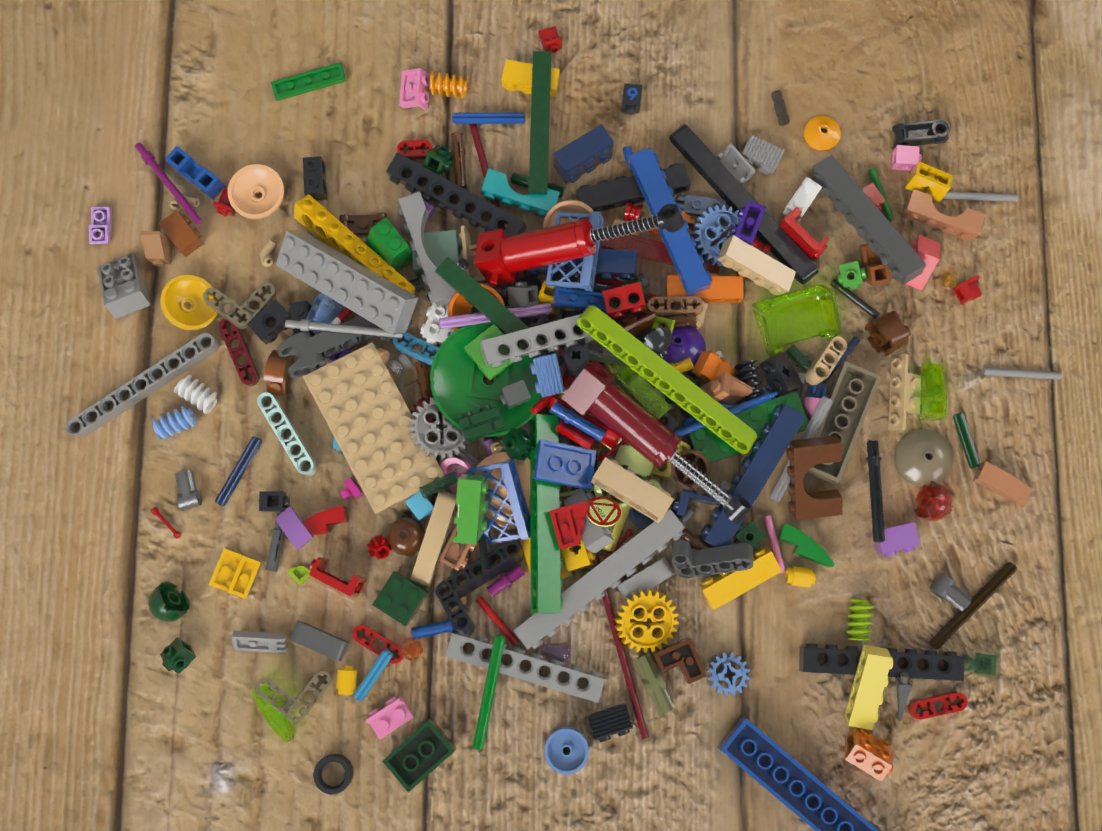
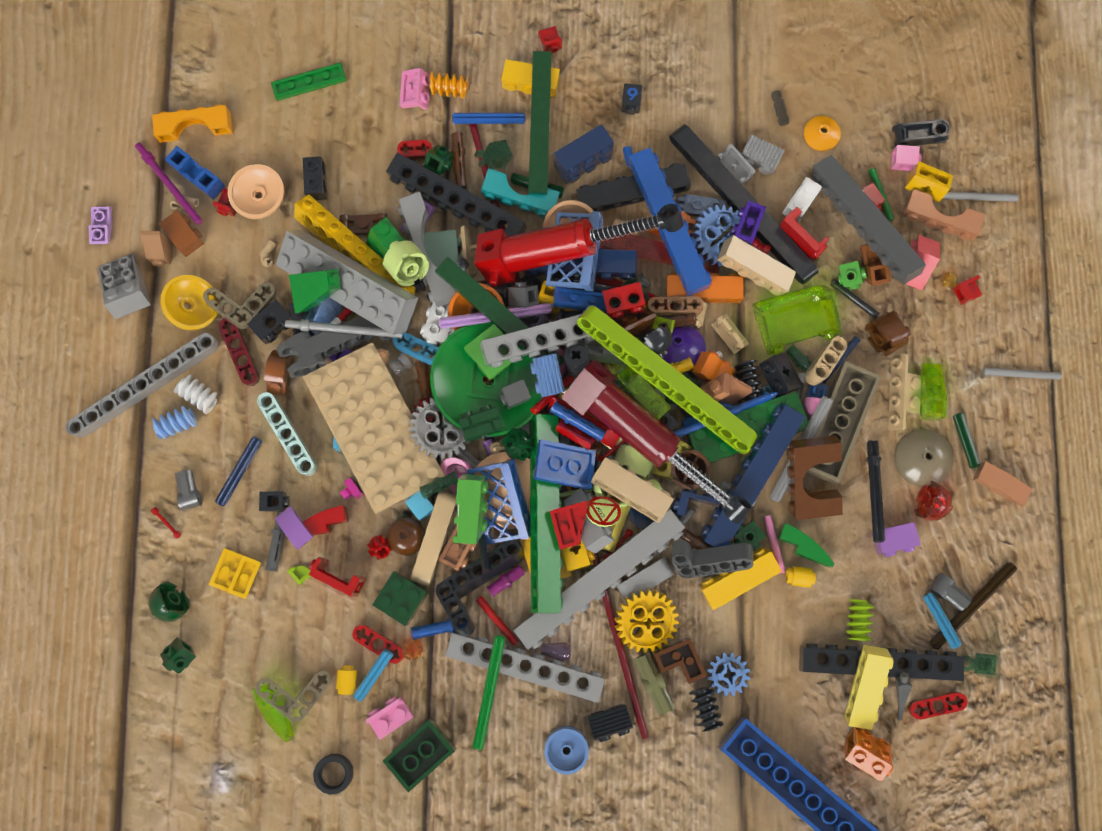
(169, 125): none -> light orange arch
(259, 642): light grey hinge -> none
(313, 288): none -> green slope
(319, 640): dark grey beam -> none
(405, 262): none -> yellowish green brick
(495, 155): none -> clear green brick
(632, 212): red wheel -> none
(707, 710): none -> black piece
(729, 333): none -> tan hinge
(942, 620): none -> dark azure axle

